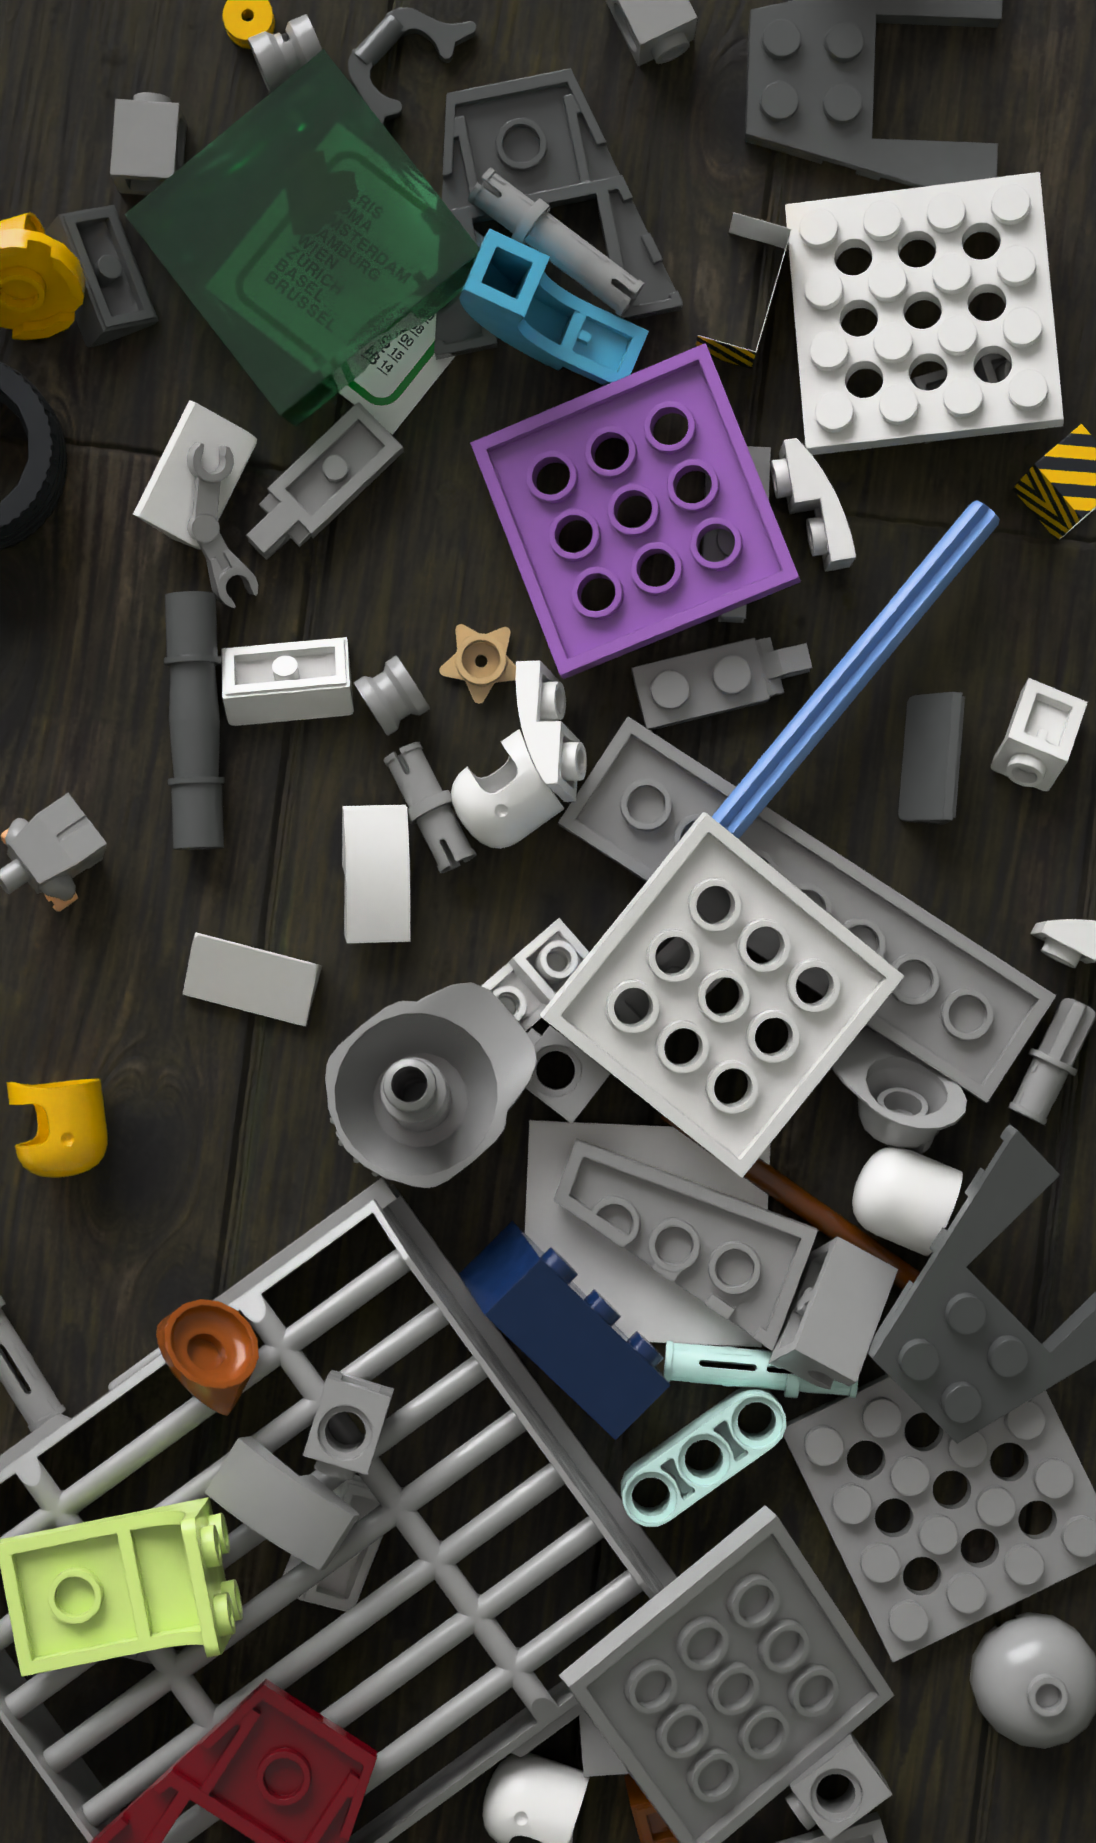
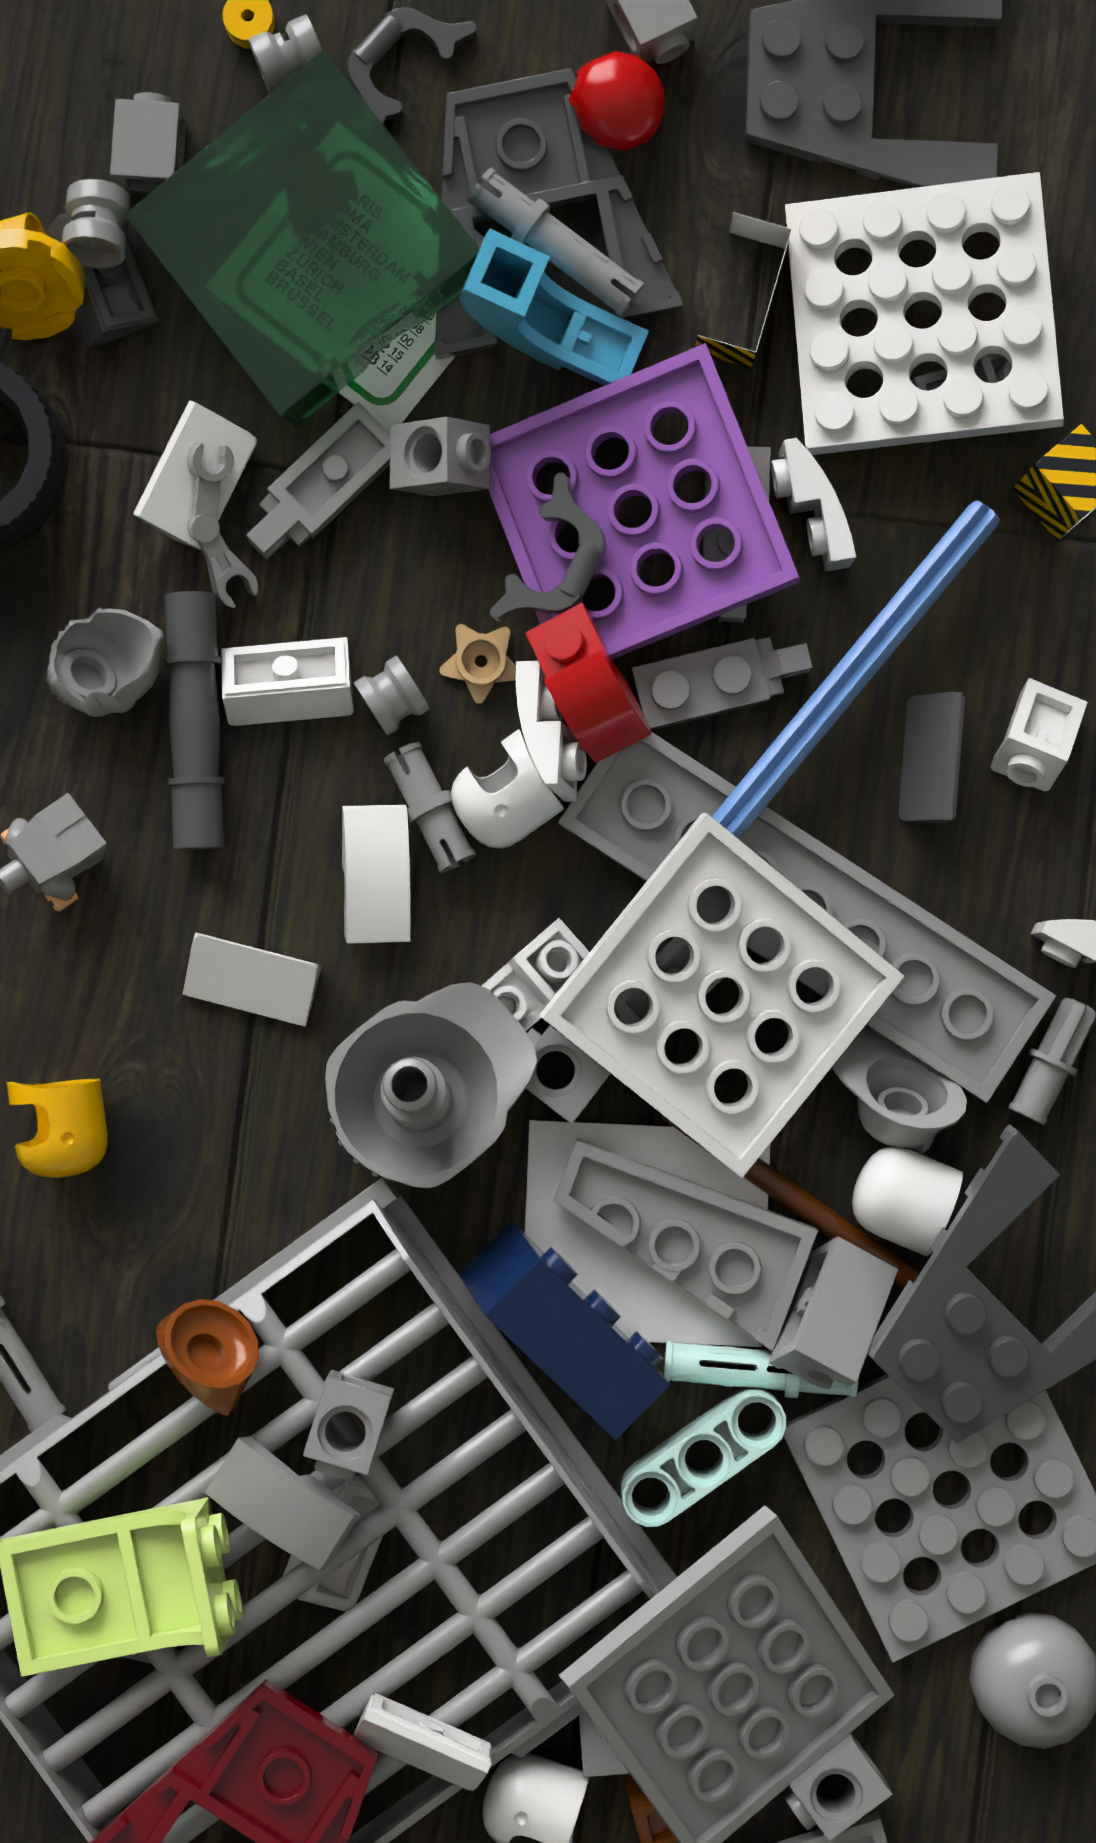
(96, 222): none -> light grey wheel
(104, 661): none -> light grey hair
(424, 1742): none -> white slope
(440, 456): none -> light grey brick
(580, 572): none -> dark grey helmet
(587, 684): none -> red brick
(618, 100): none -> red hair

